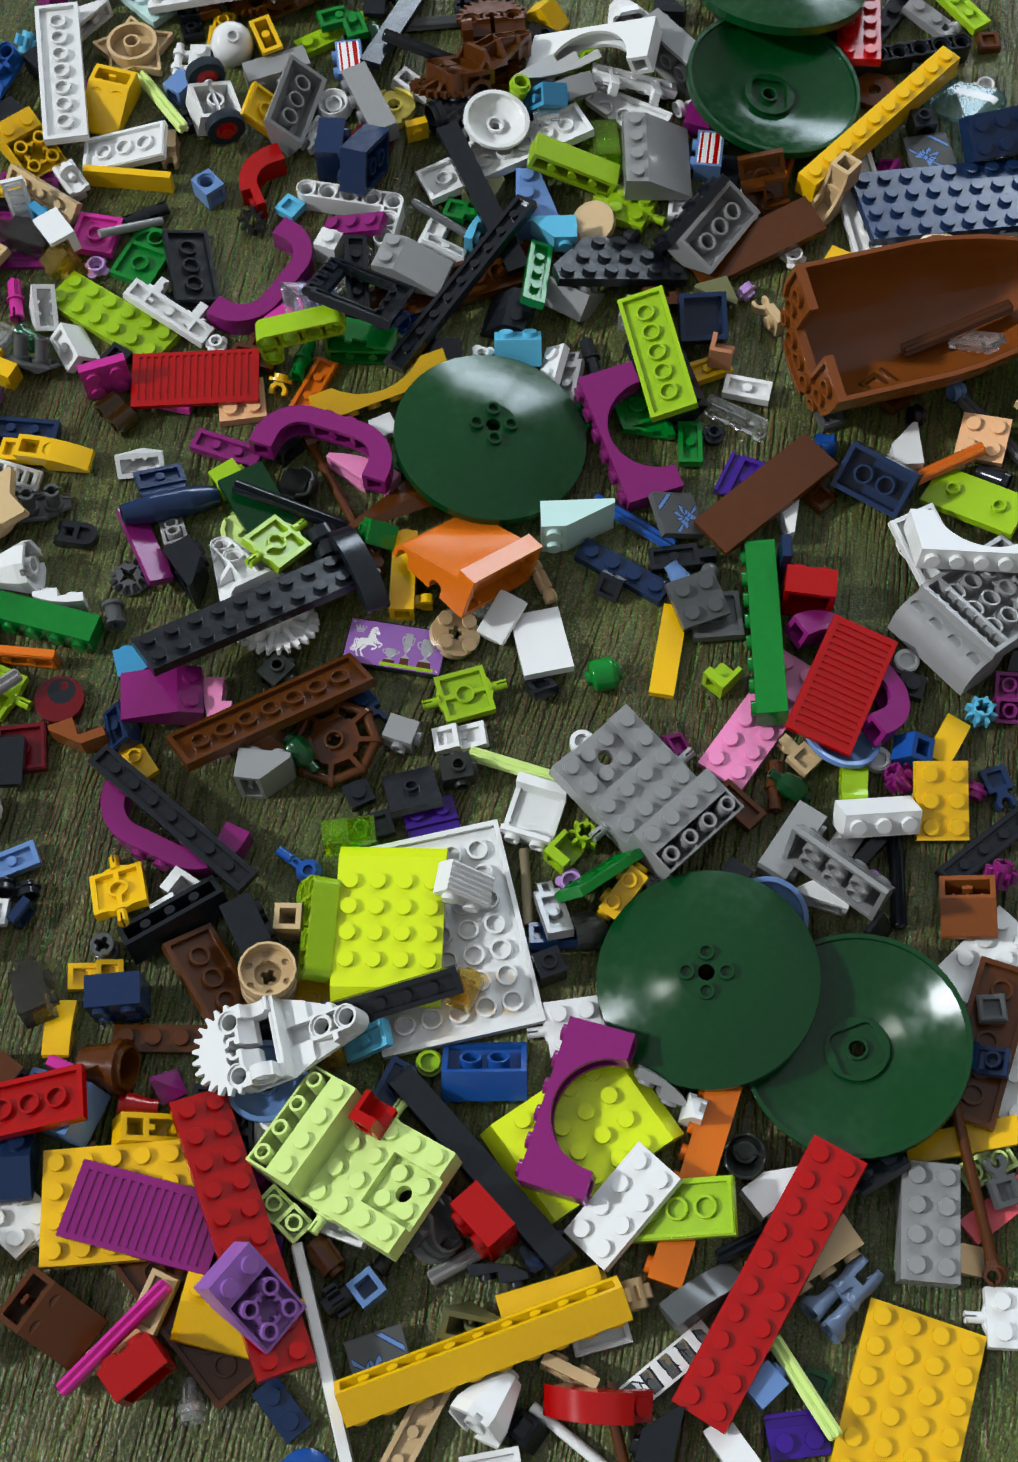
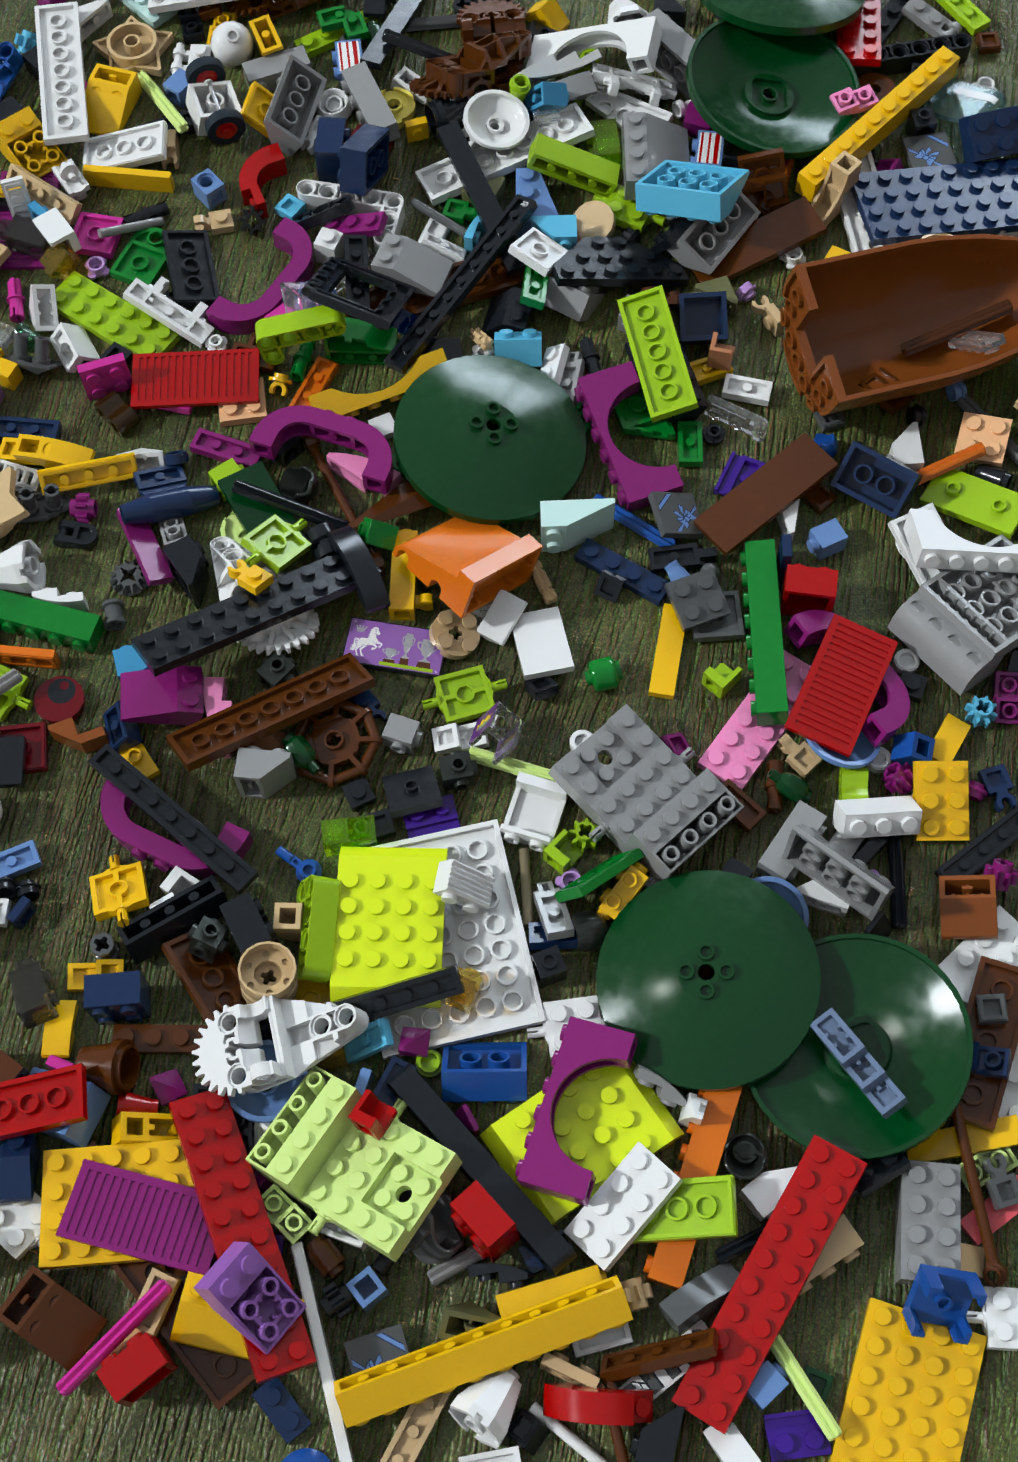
(83, 507): none -> magenta gear
(89, 472): none -> yellow tile
(176, 457): none -> dark blue tile
(191, 1404): clear cone -> none
(208, 939): none -> pearl dark grey brick
(218, 221): none -> tan plate
(251, 579): none -> yellow plate
(325, 212): none -> black beam
(364, 1080): none -> medium blue tile
(414, 1042): none -> magenta slope
(466, 1117): none -> magenta slope
(481, 339): none -> tan axle
(507, 736): none -> clear piece
(537, 251): none -> white tile
(659, 1355): none -> reddish brown plate
(690, 190): none -> medium azure slope
(826, 539): none -> medium blue brick
(845, 1290): sand blue piece -> none
(853, 102): none -> bright pink slope
(858, 1063): none -> sand blue slope
(943, 1299): none -> blue panel

